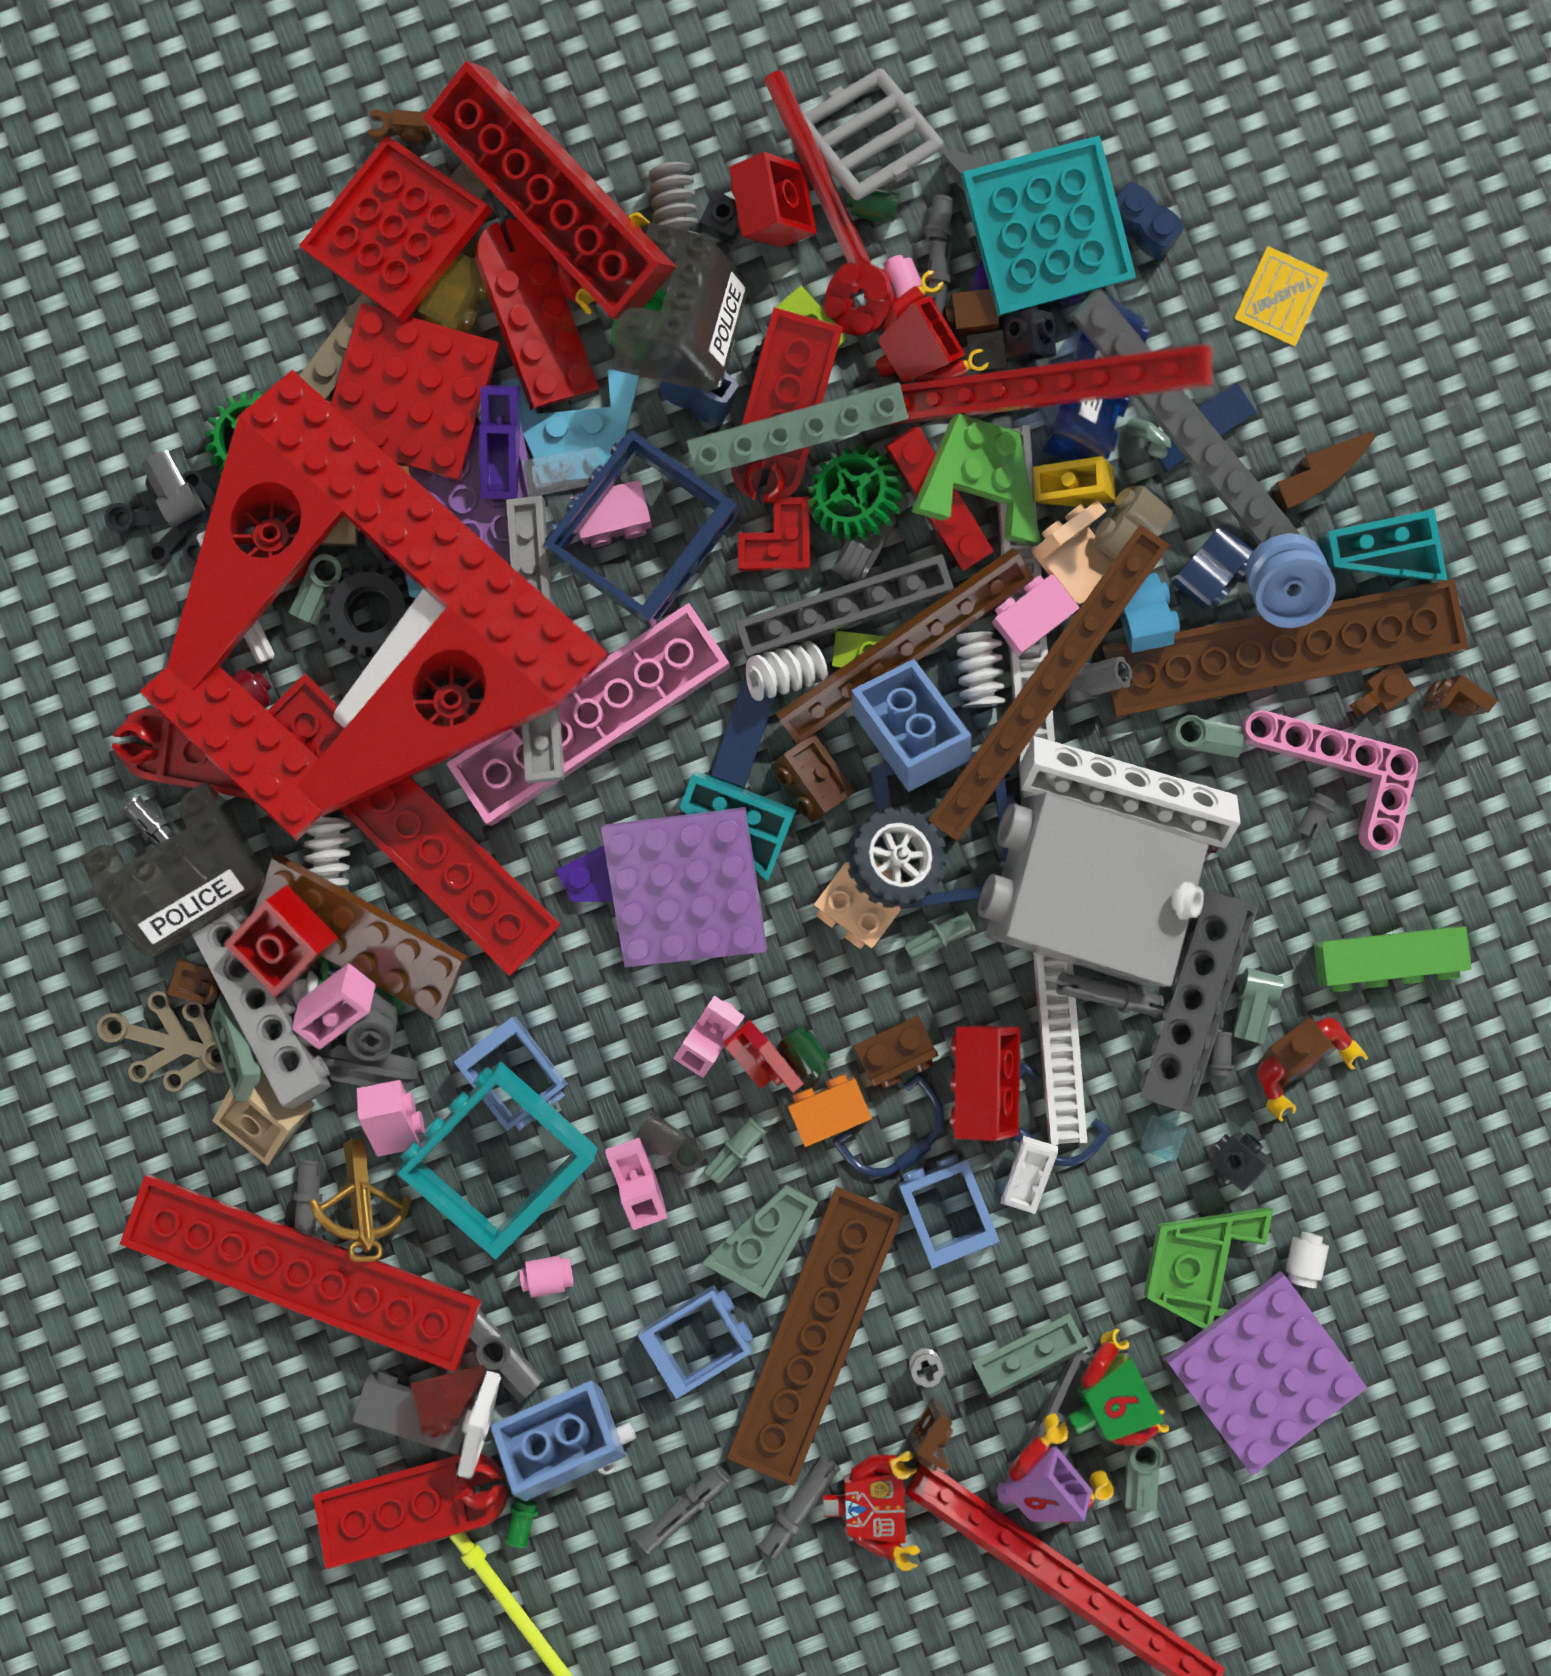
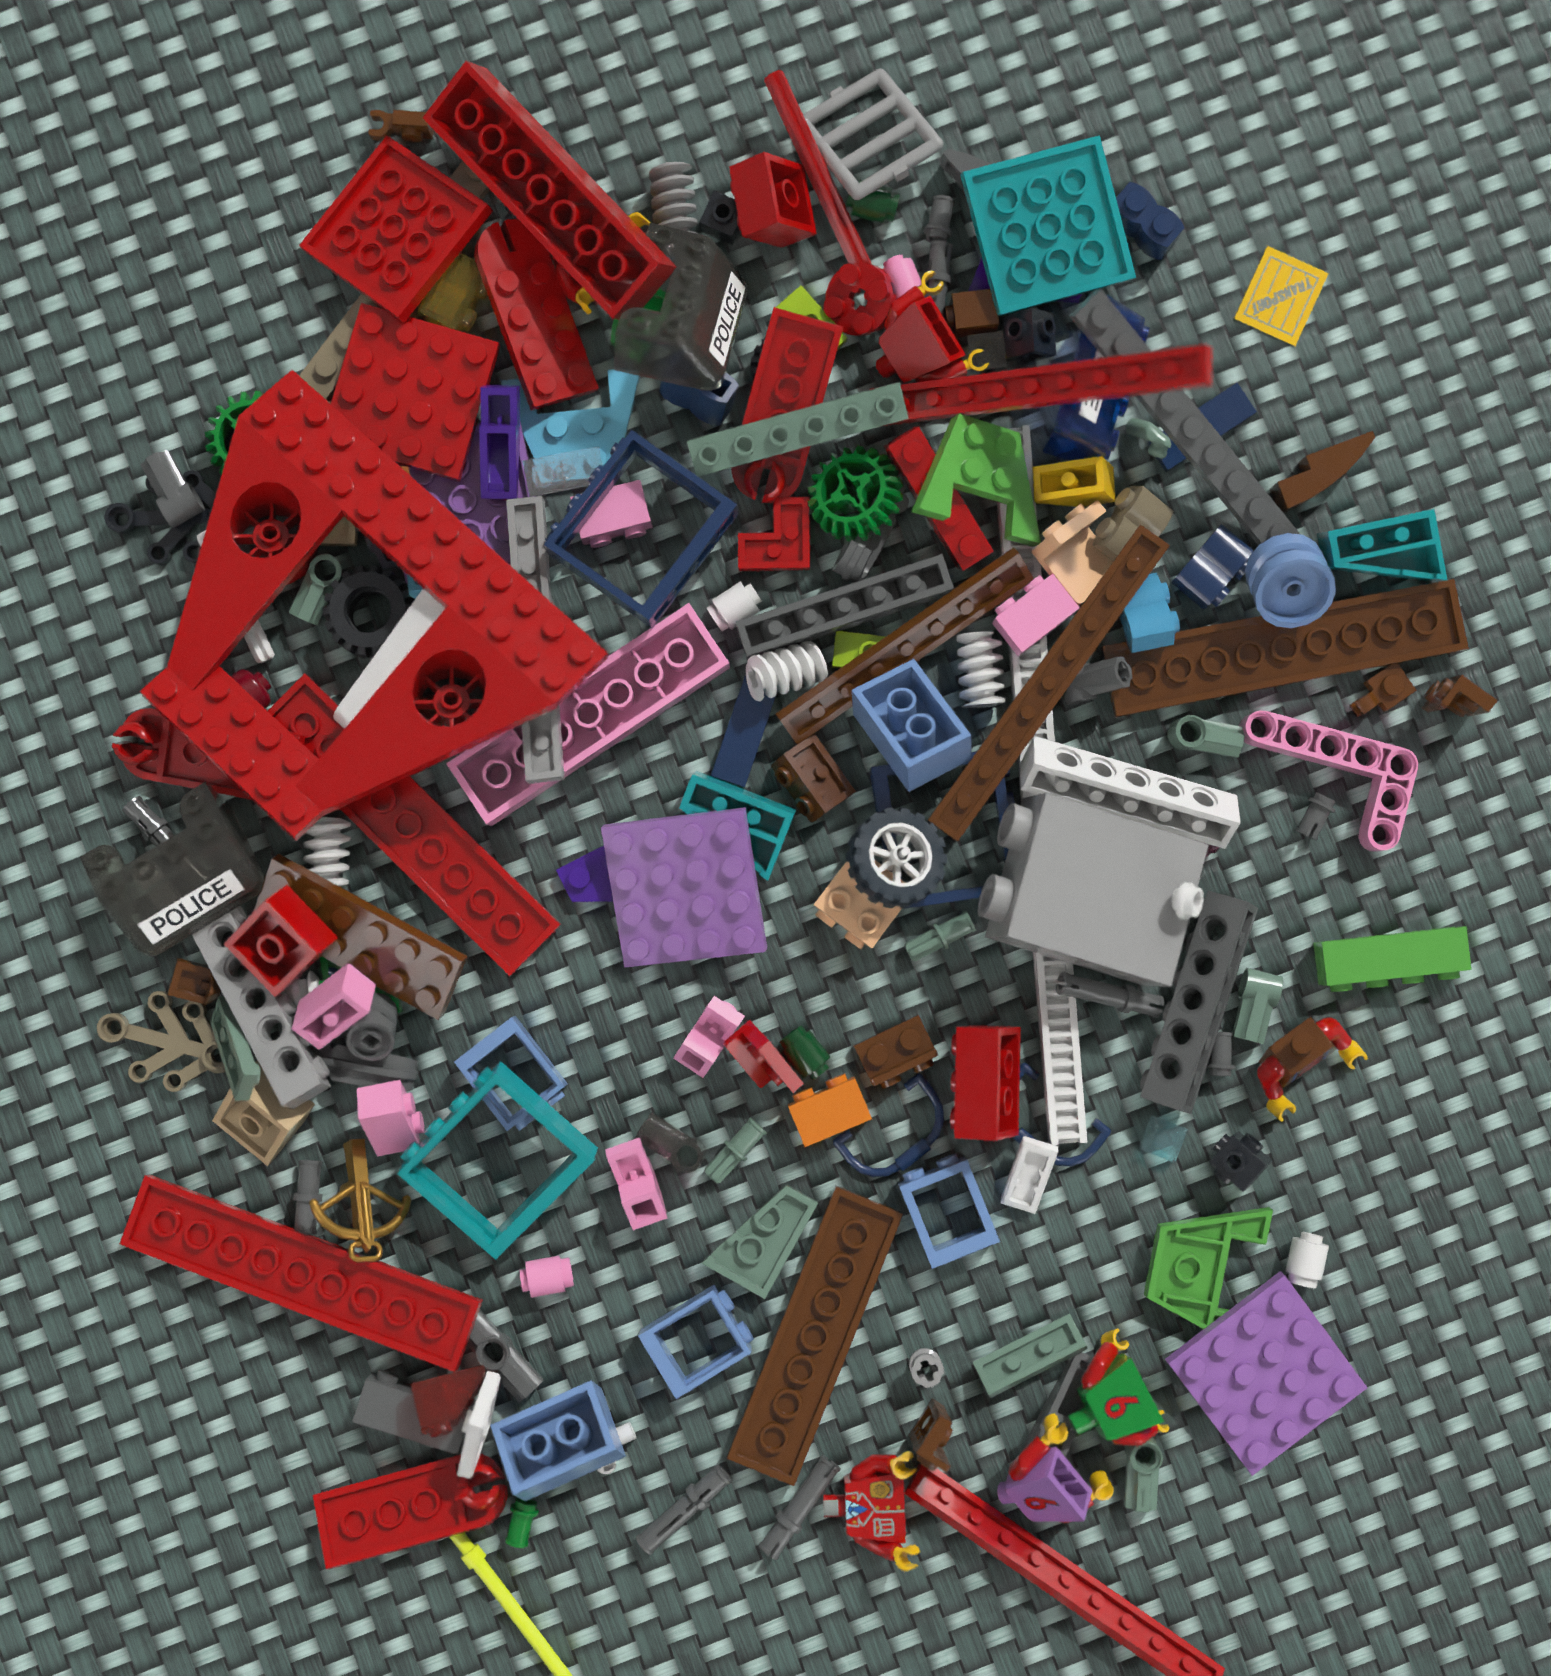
(734, 605): none -> white brick

